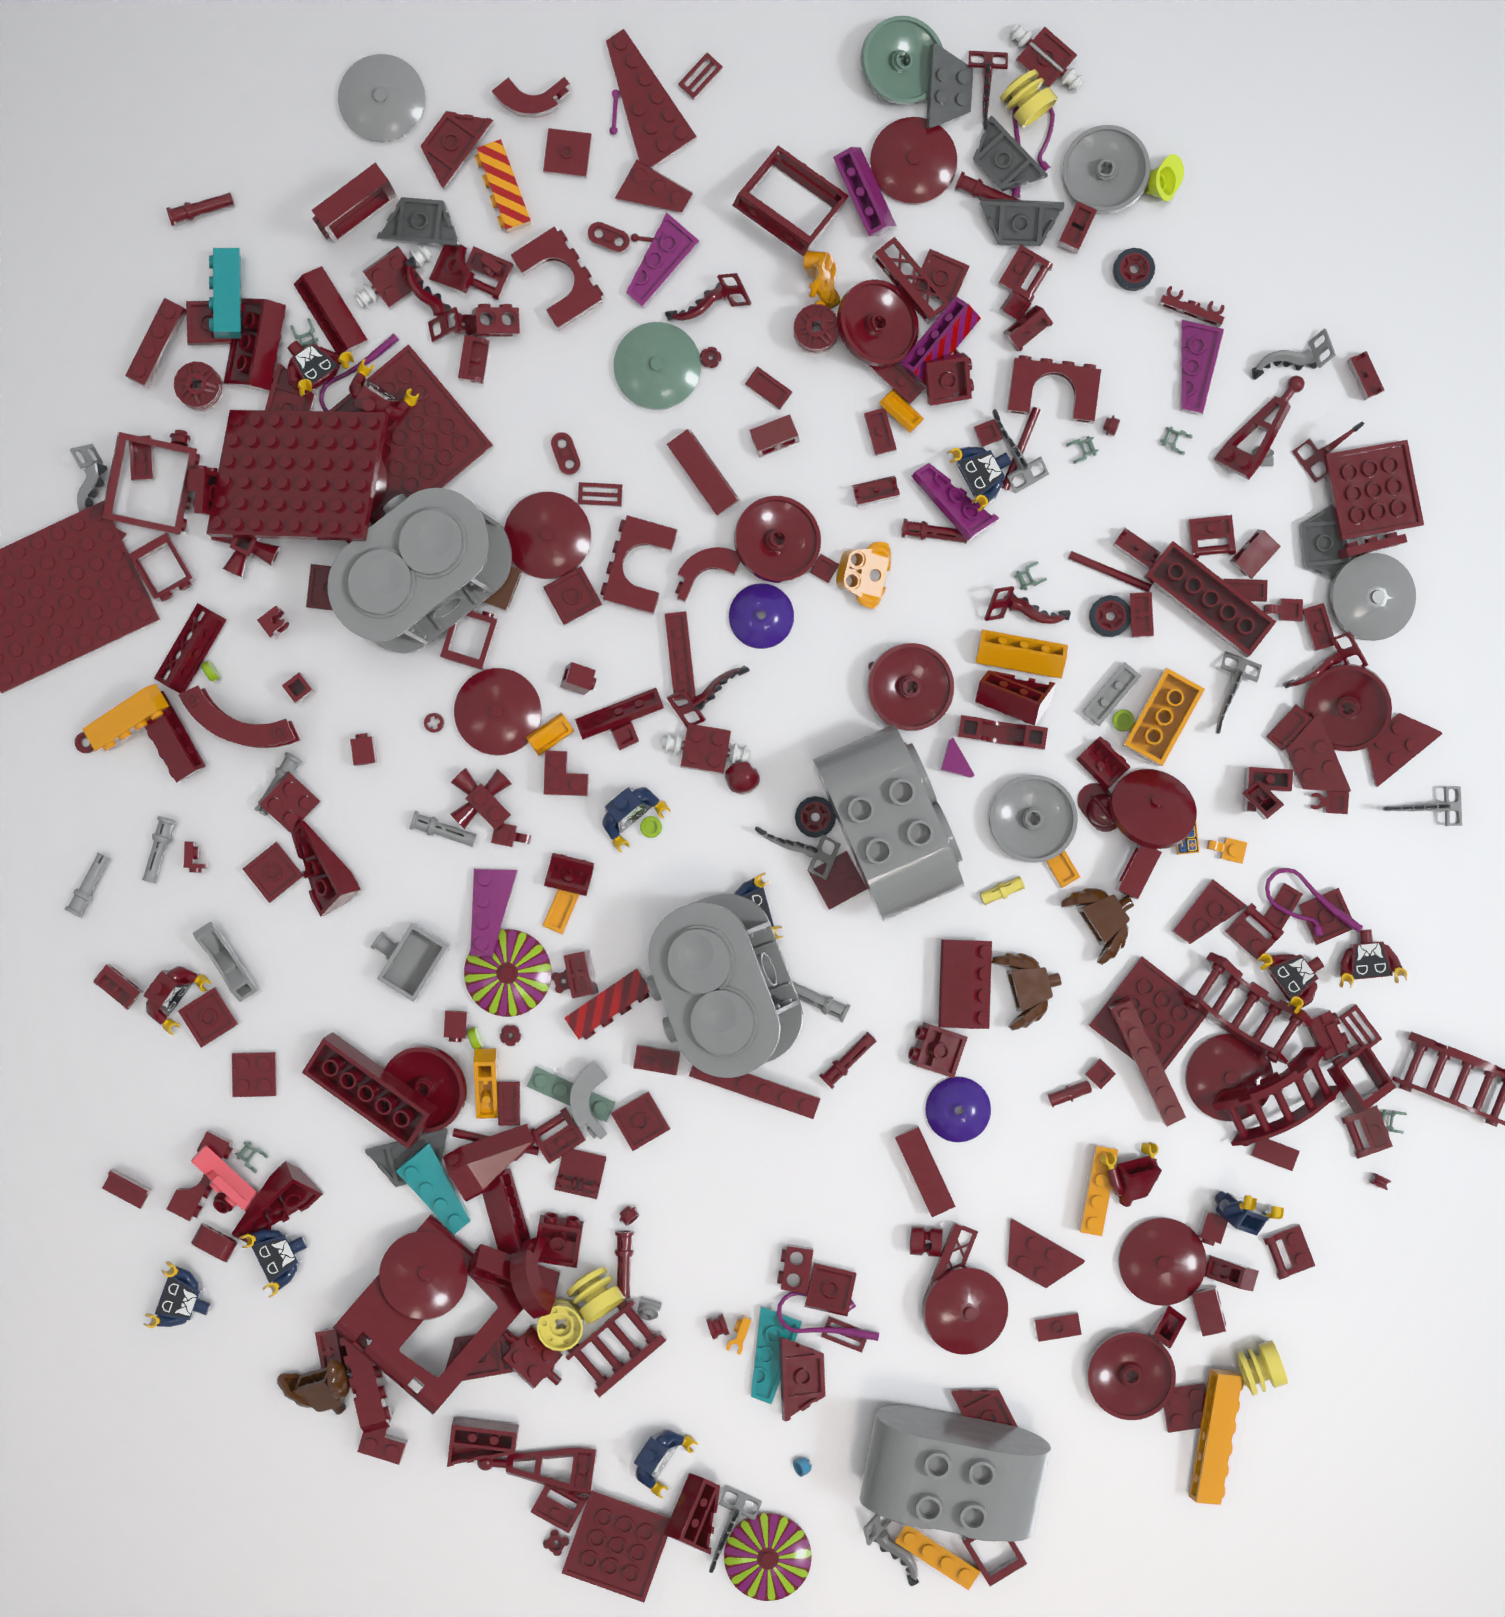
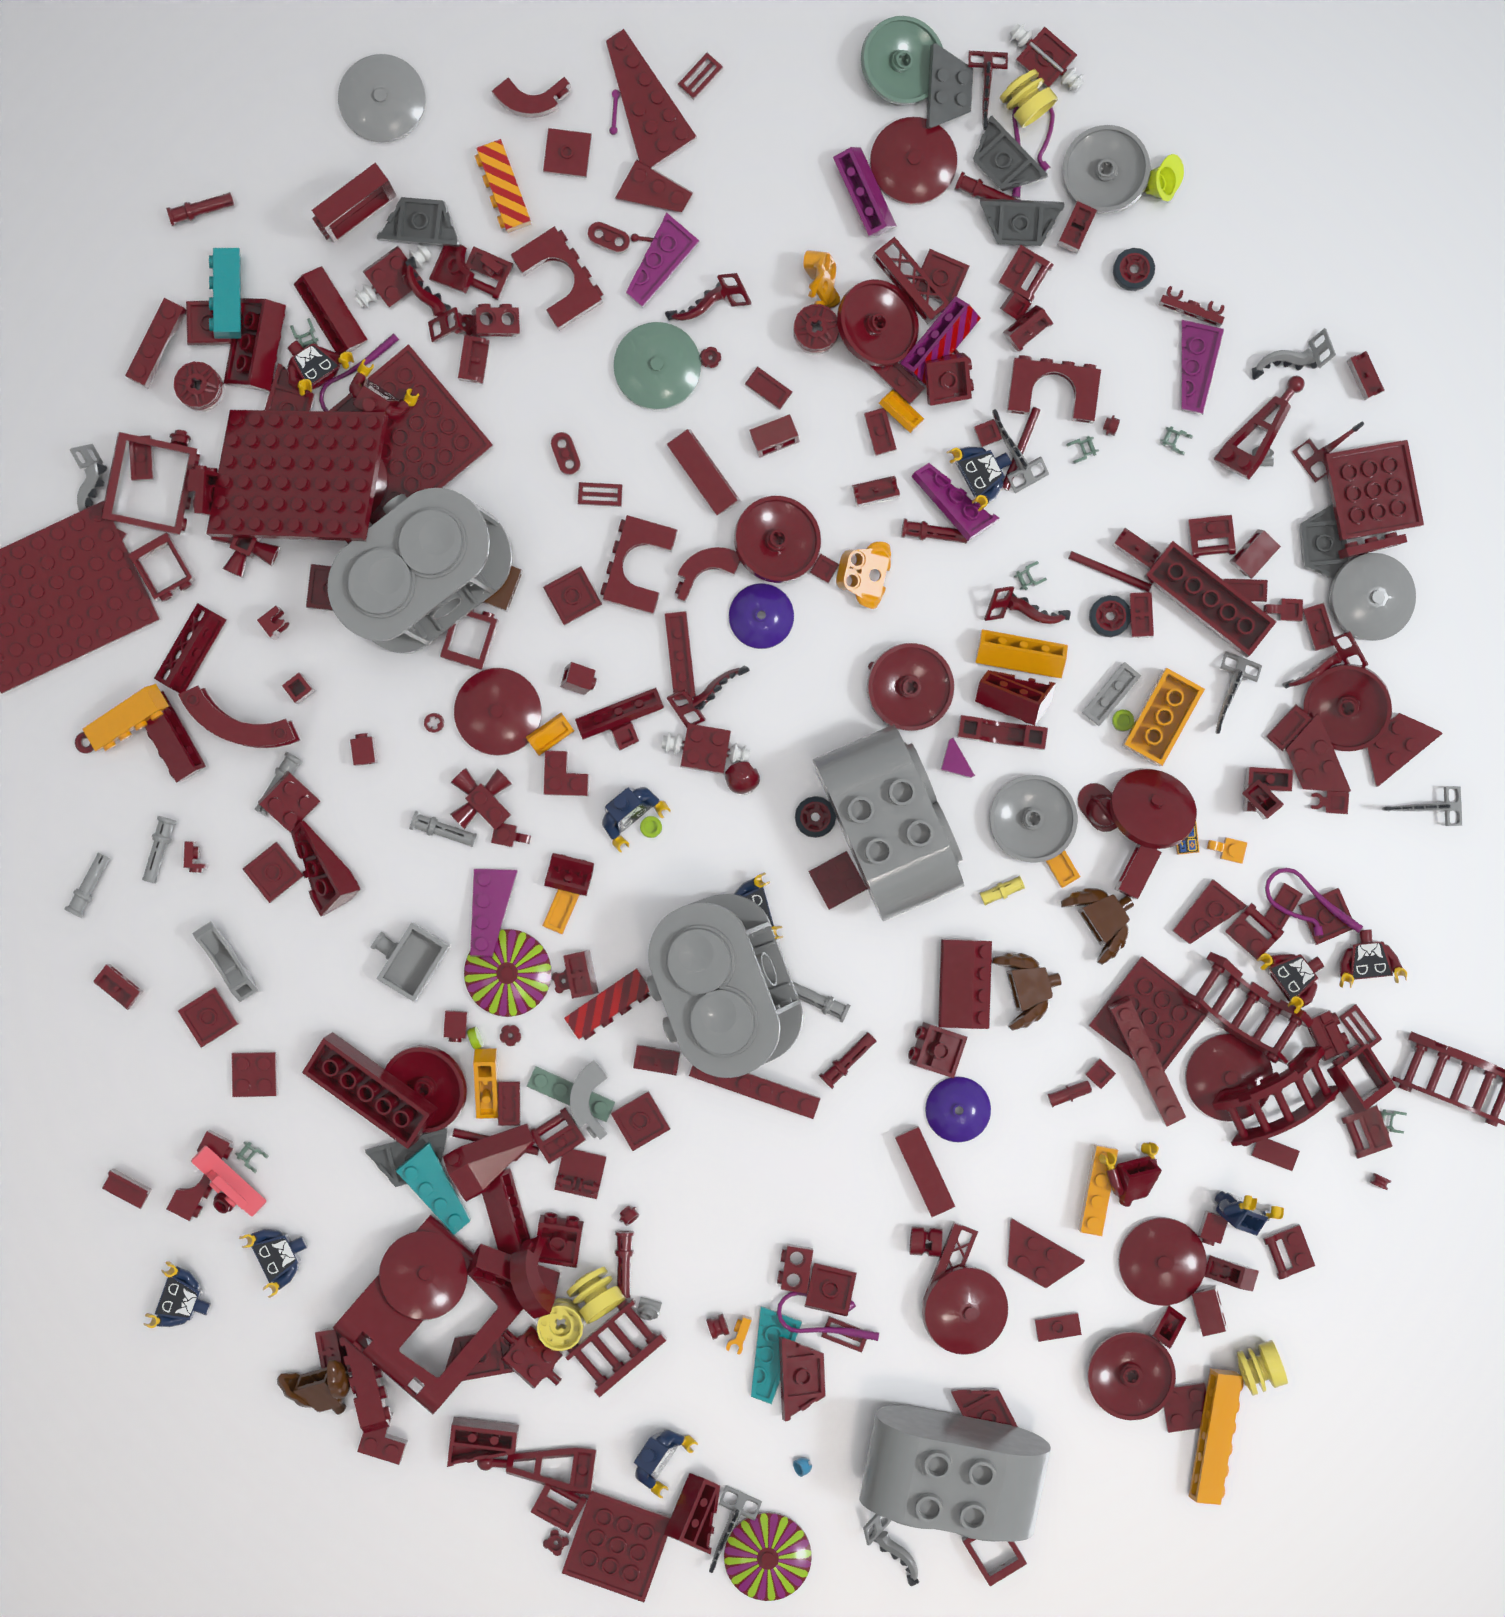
(167, 992): dark red torso -> none
(210, 671): lime tile -> none
(214, 1242): dark red beam -> none
(281, 1195): dark red wedge -> none
(452, 143): dark red wing -> none
(548, 535): dark red dish -> none
(773, 221): dark red window -> none
(810, 851): light grey piece -> none
(937, 1555): light orange brick -> none
(1103, 762): dark red bracket -> none

